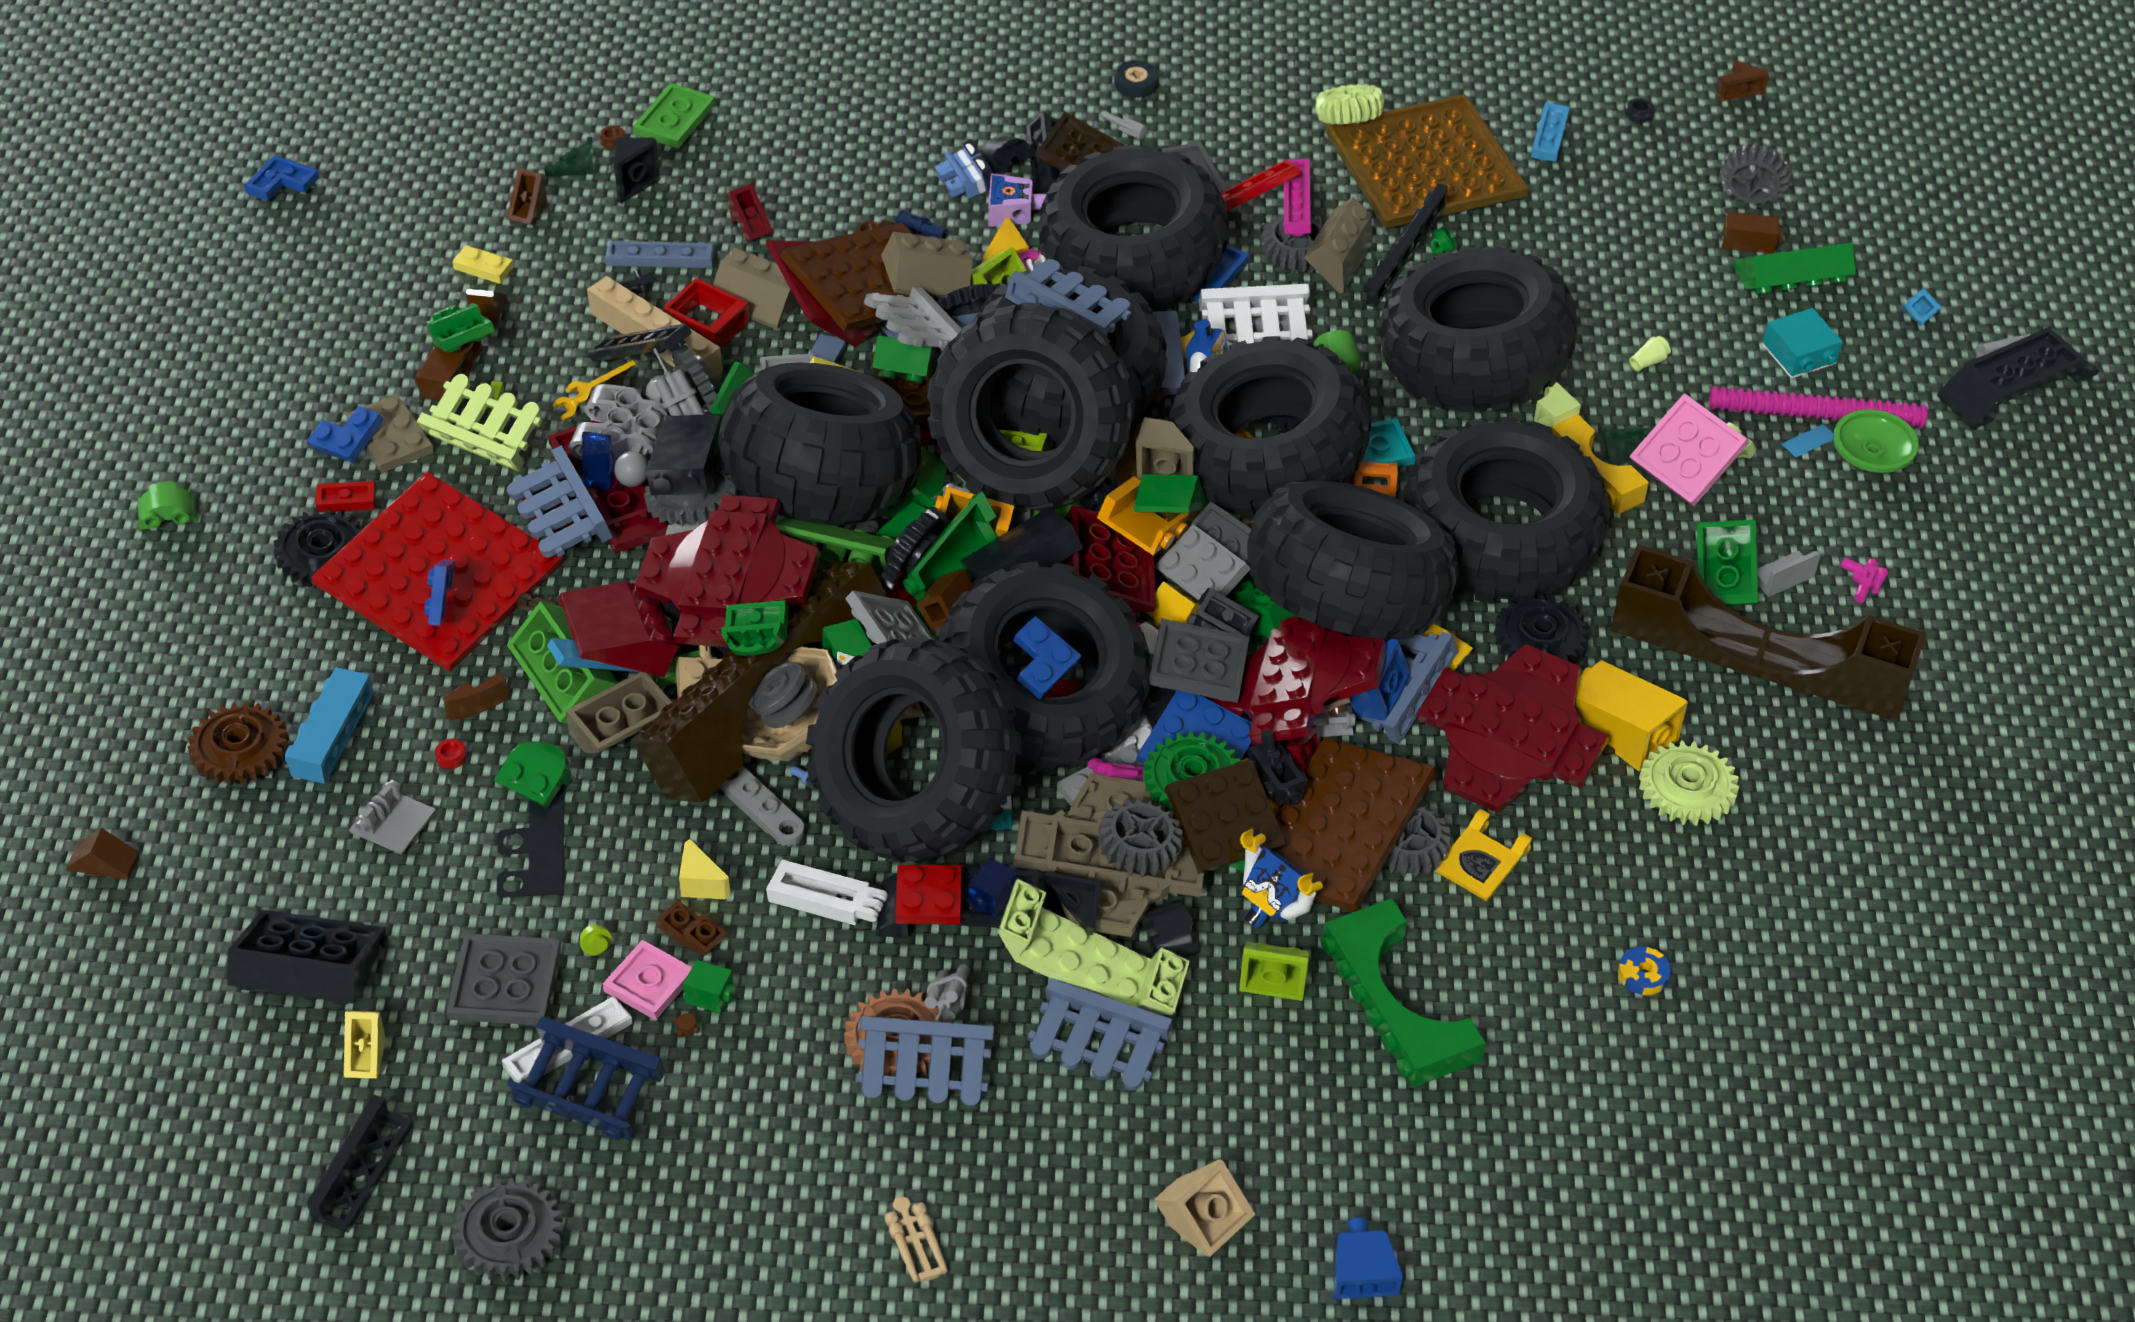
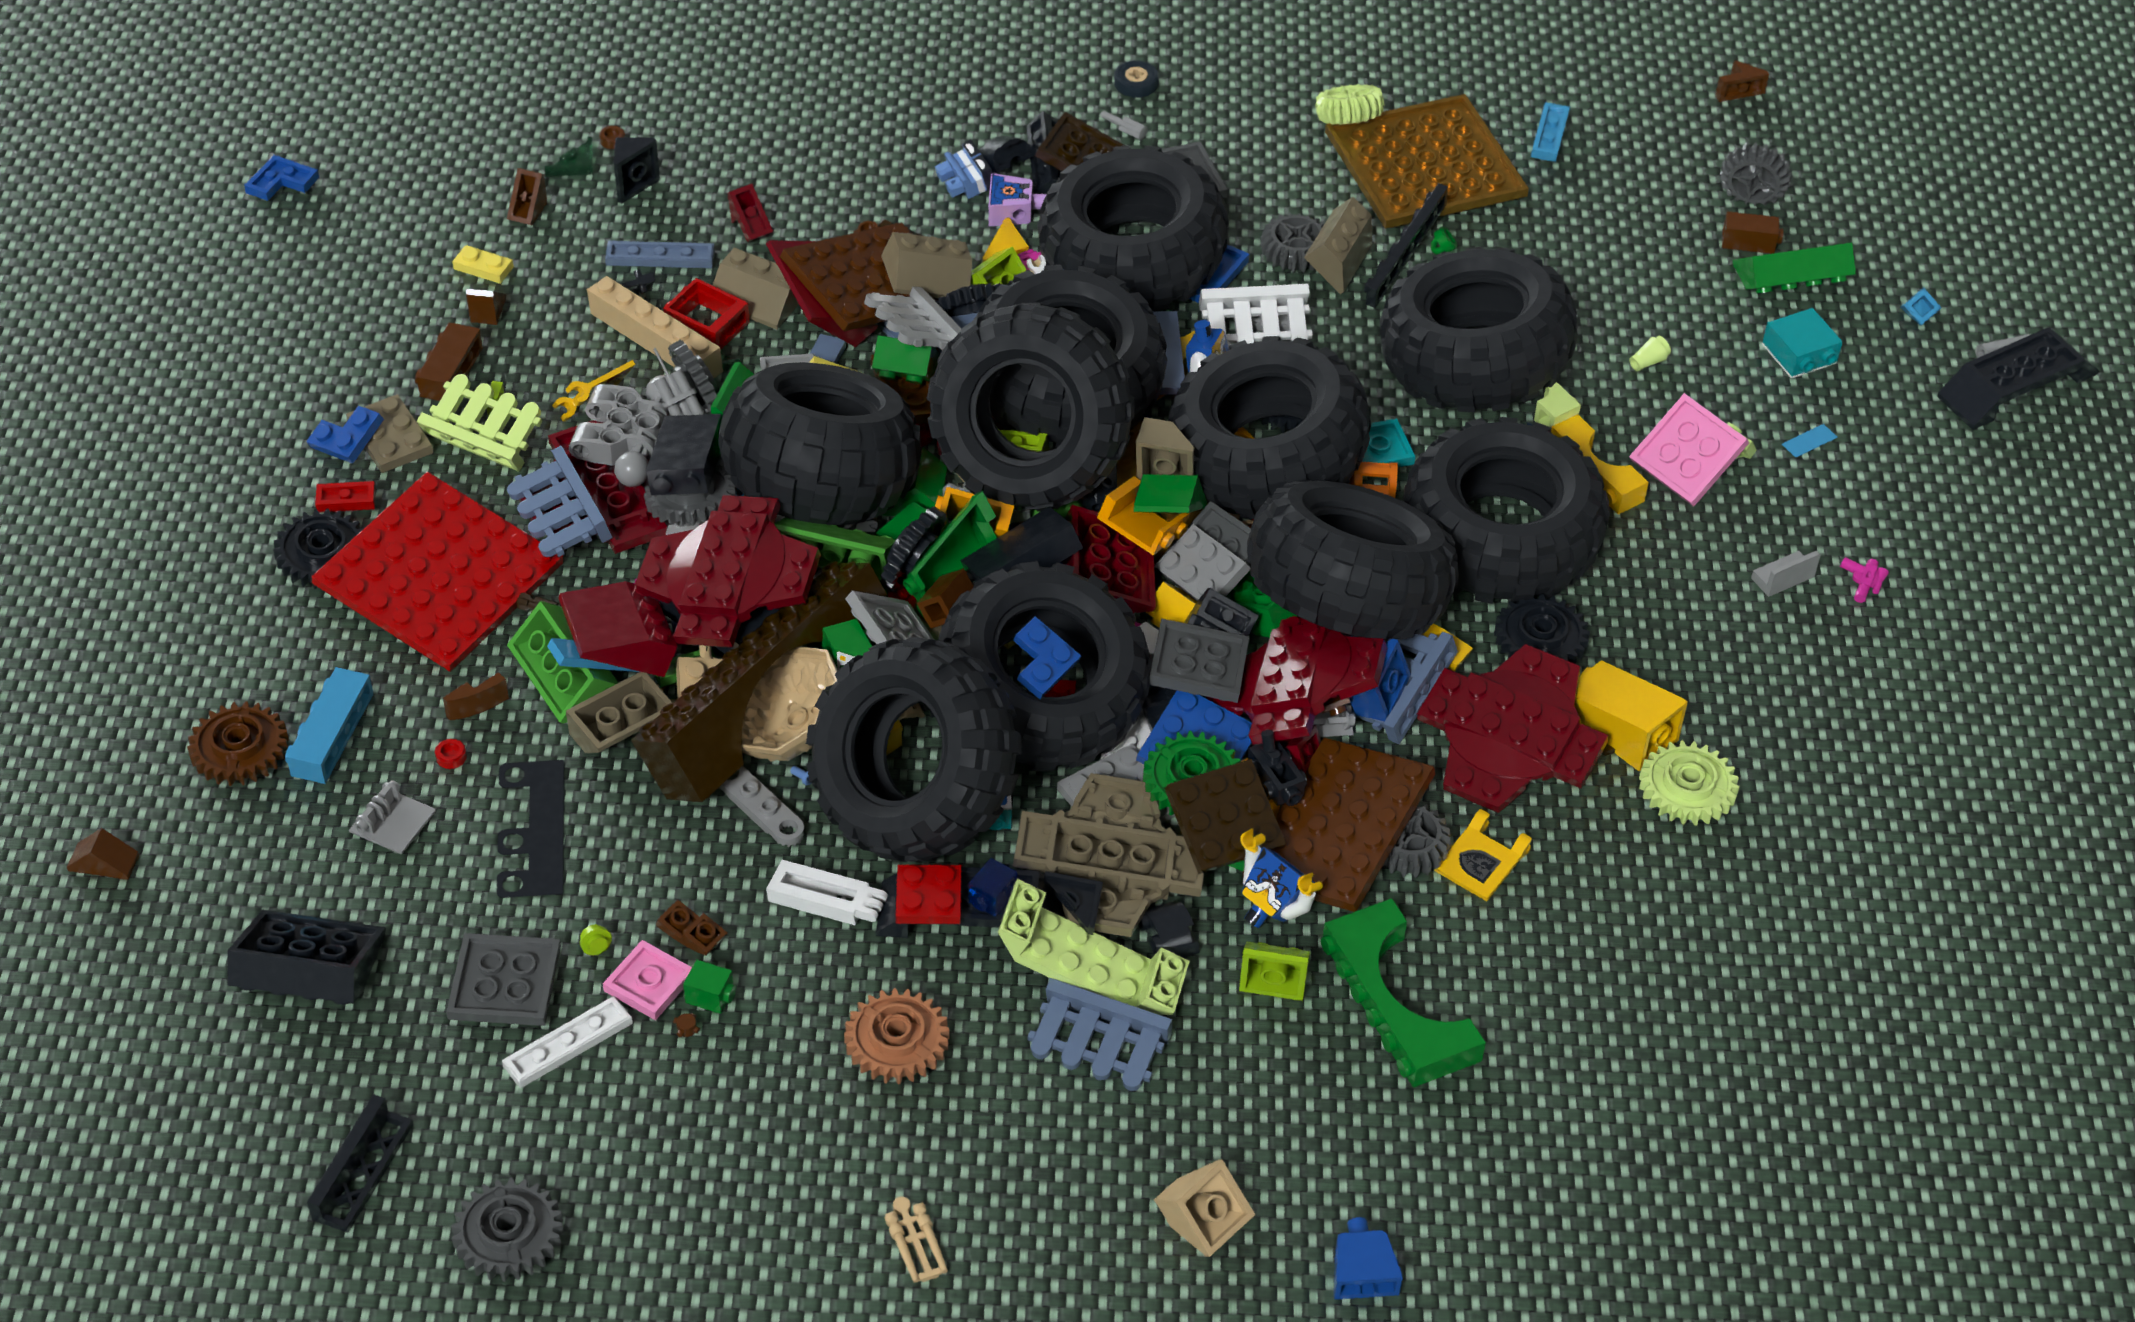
(166, 502): bright green cylinder -> none
(363, 1044): light yellow slope -> none
(441, 582): blue plate -> none
(456, 327): green slope -> none
(535, 772): green slope -> none
(583, 1047): dark blue fence -> none
(597, 461): clear blue slope -> none
(640, 343): black plate -> none
(674, 115): bright green plate -> none
(701, 876): light yellow slope -> none
(755, 627): green slope -> none
(783, 695): dark grey wheel -> none
(922, 225): dark blue pin -> none
(939, 1059): sand blue fence -> none
(948, 993): light grey piece -> none
(1032, 289): sand blue fence -> none
(1115, 769): dark pink piece -> none
(1141, 828): dark grey gear -> none
(1259, 183): red tile -> none
(1298, 201): dark pink plate -> none
(1343, 345): bright green helmet -> none
(1622, 442): clear green tile -> none
(1644, 982): piece -> none
(1646, 112): black piece -> none
(1729, 560): green slope -> none
(1809, 405): dark pink piece -> none
(1857, 666): dark brown arch -> none
(1875, 441): bright green dish -> none

